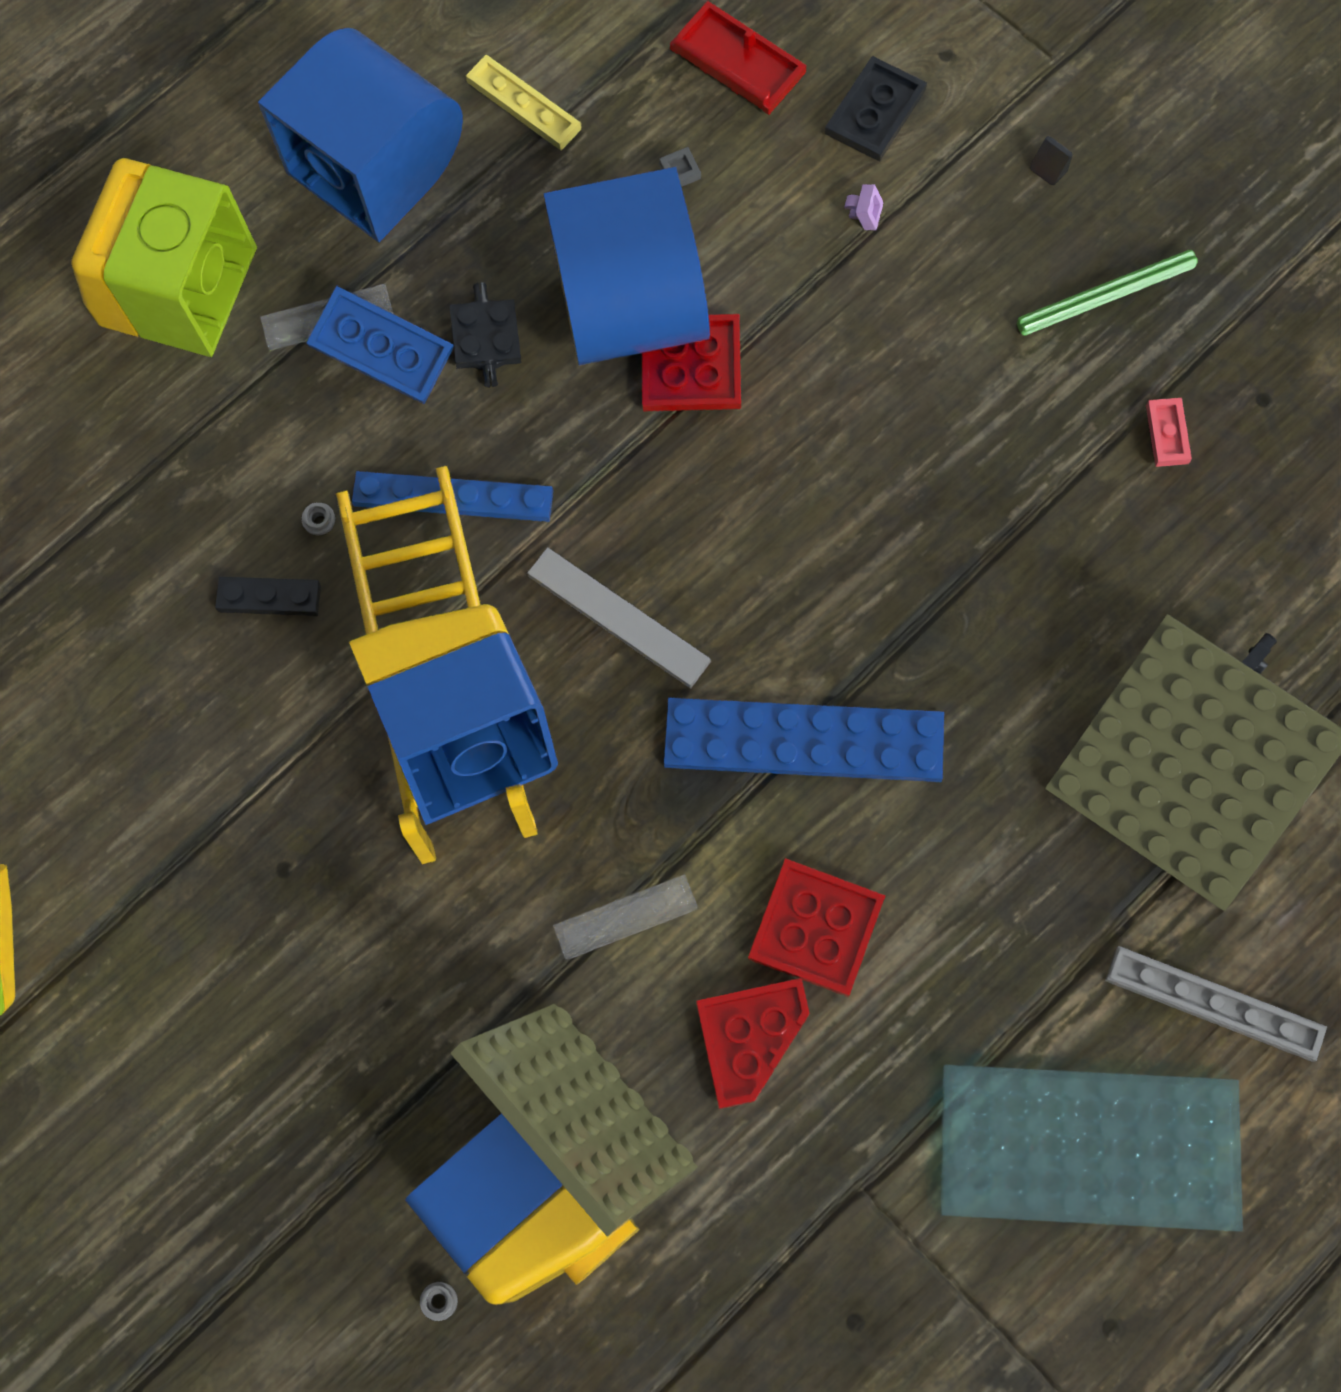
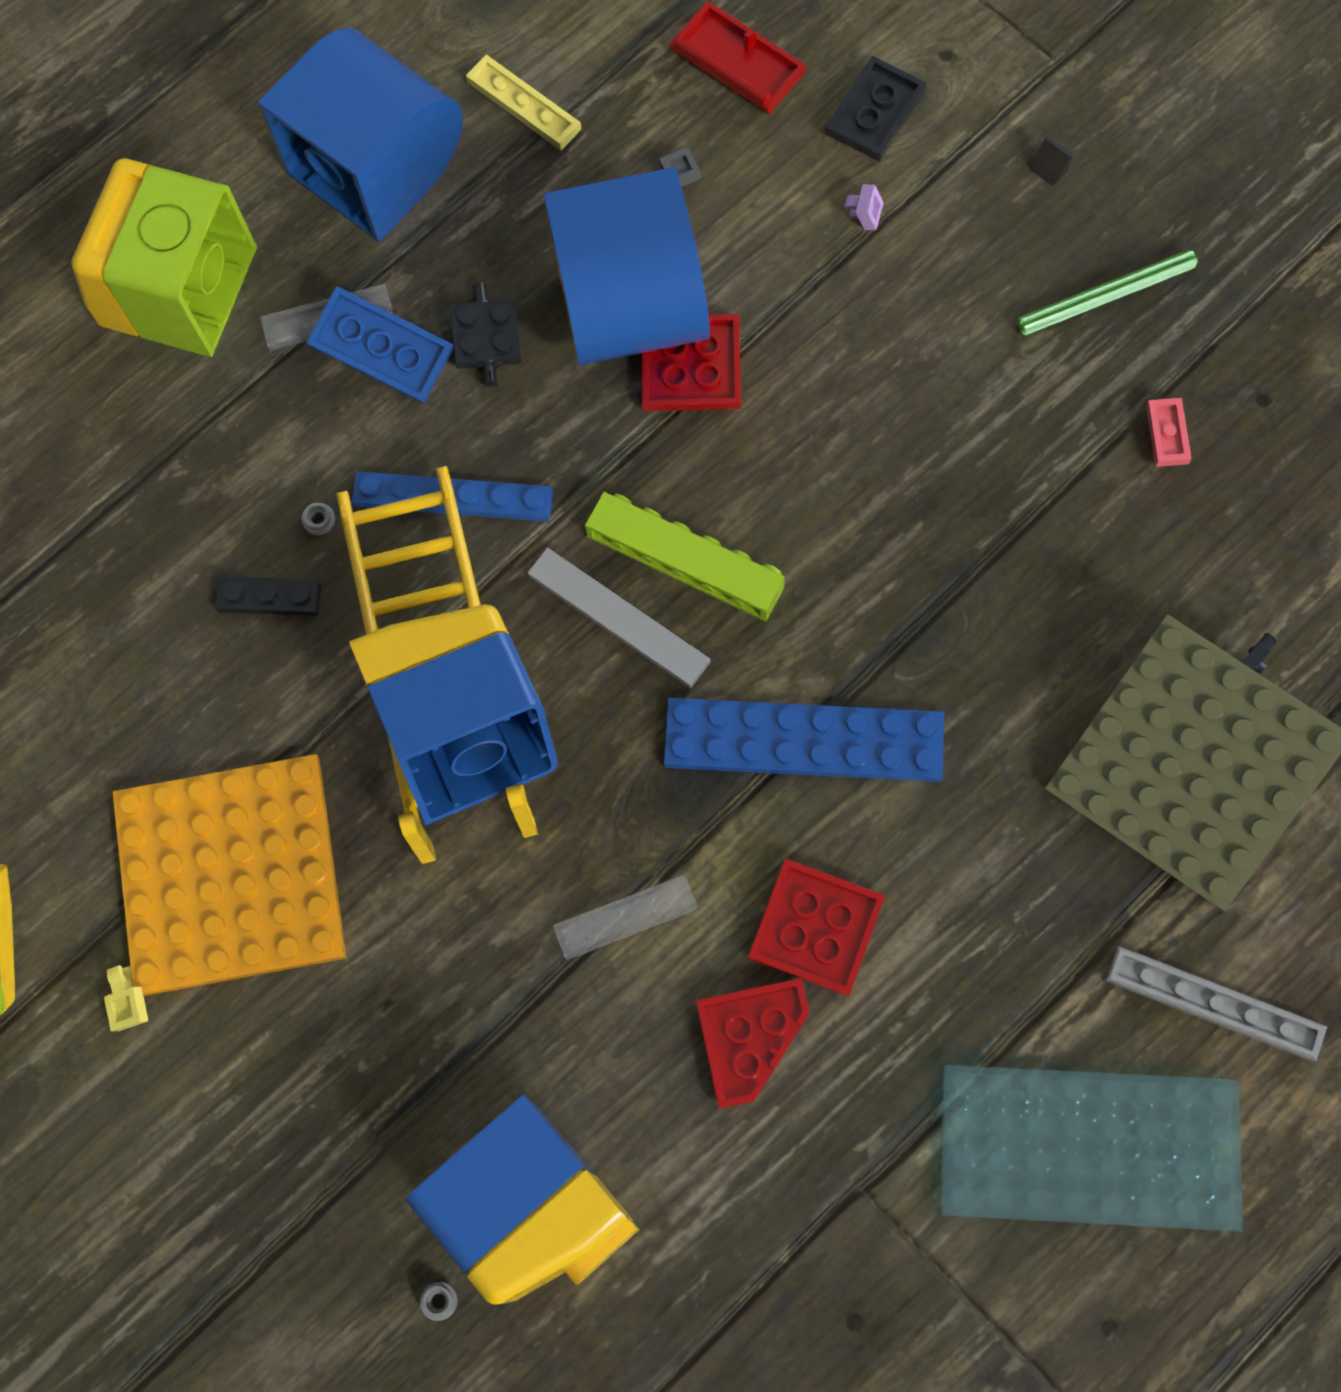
(126, 1003): none -> light yellow plate
(228, 875): none -> light orange plate
(577, 1115): olive plate -> none
(685, 555): none -> lime brick

